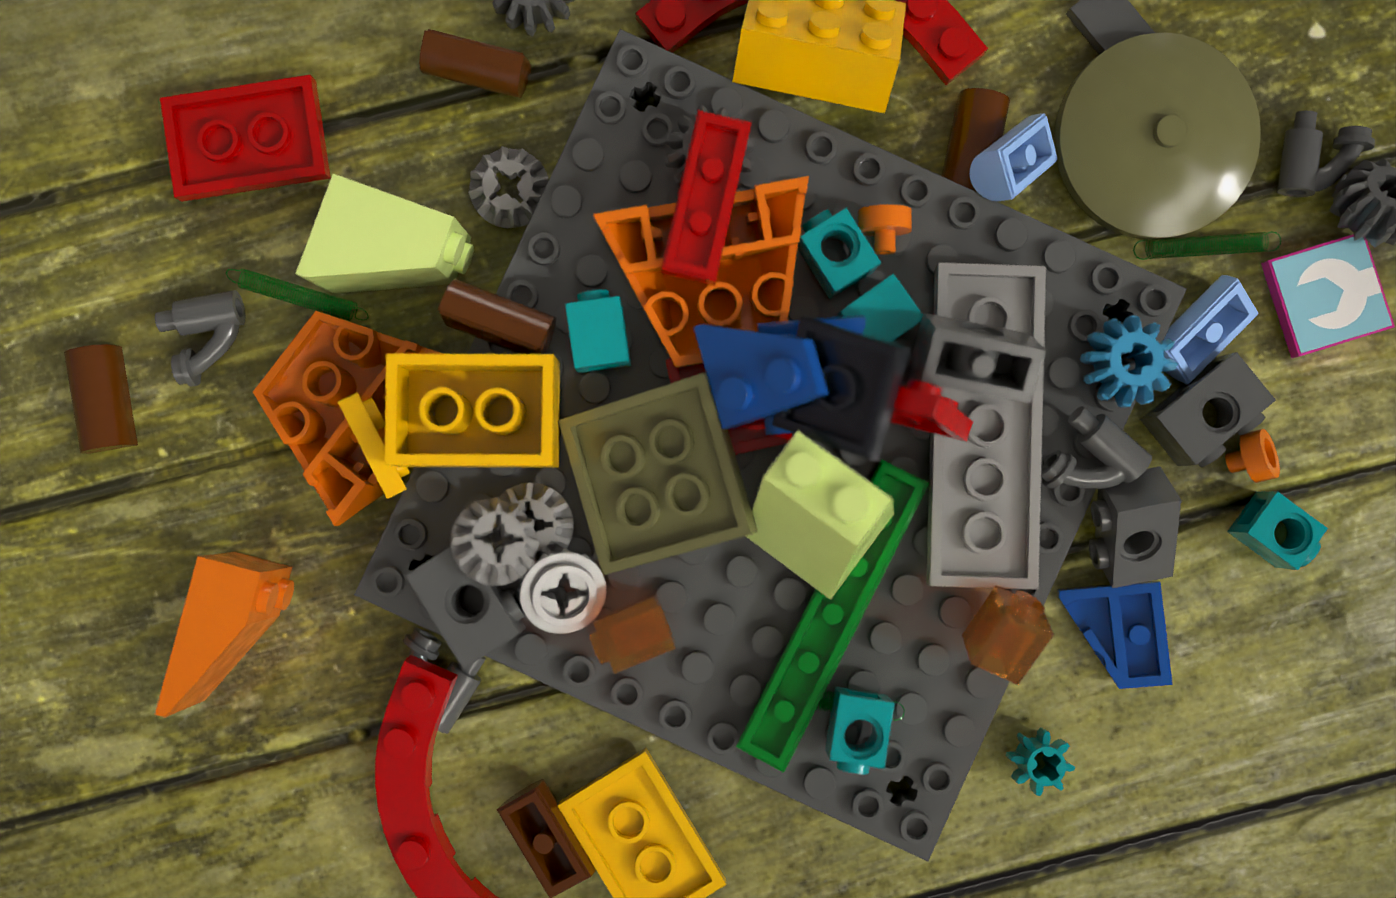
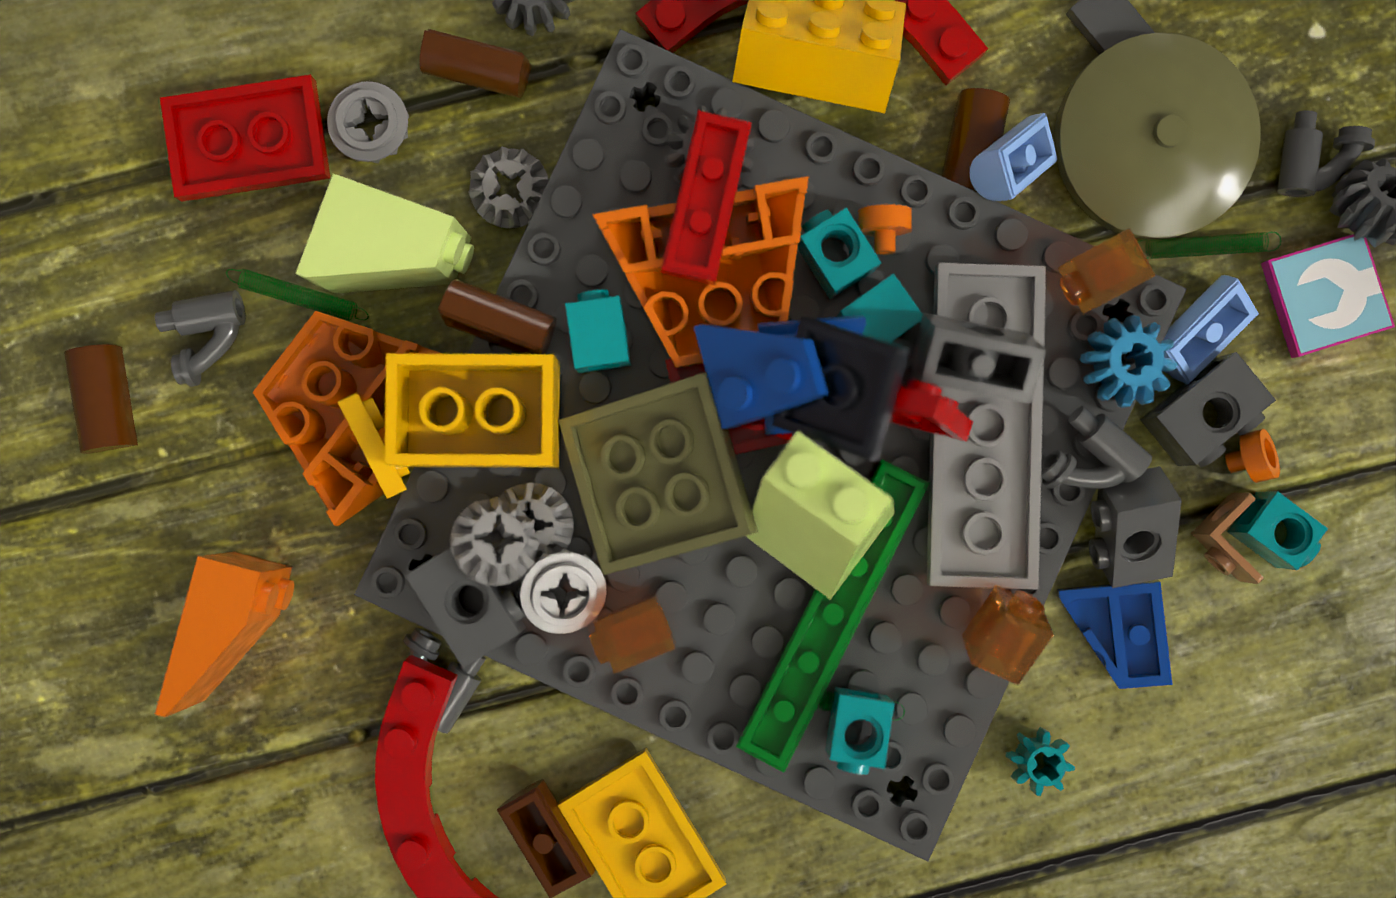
(349, 110): none -> light grey gear
(1104, 272): none -> clear orange brick
(1220, 551): none -> medium nougat bracket

